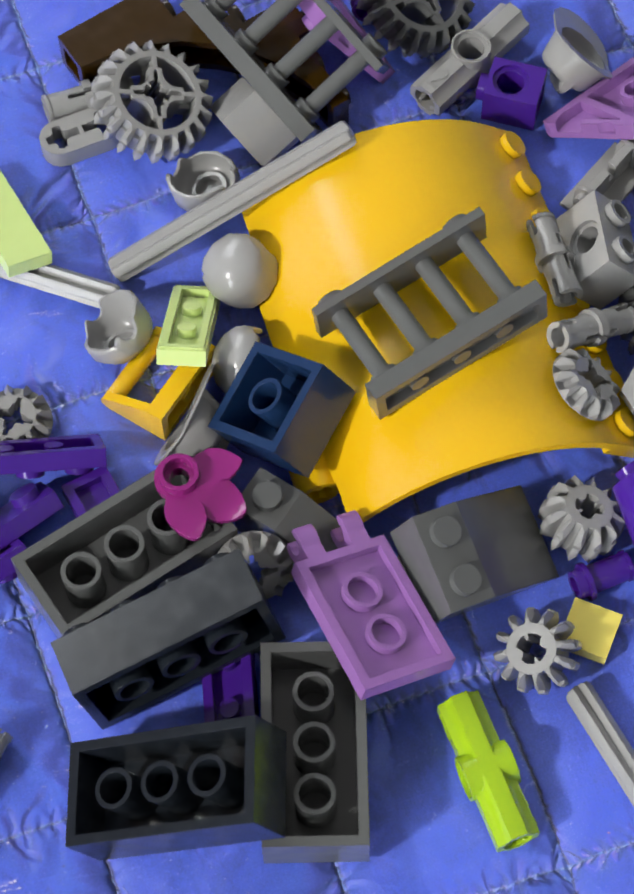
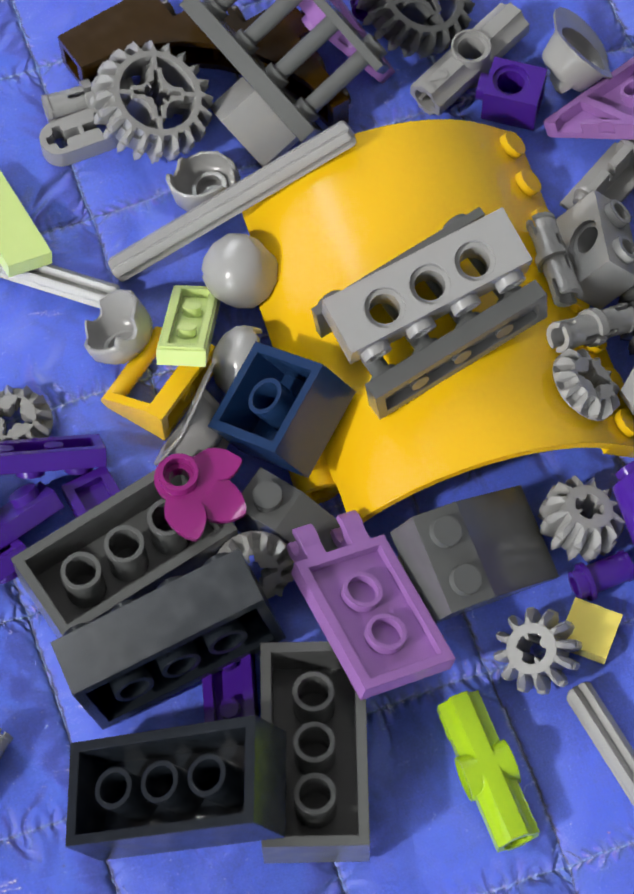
(487, 239): none -> light grey brick

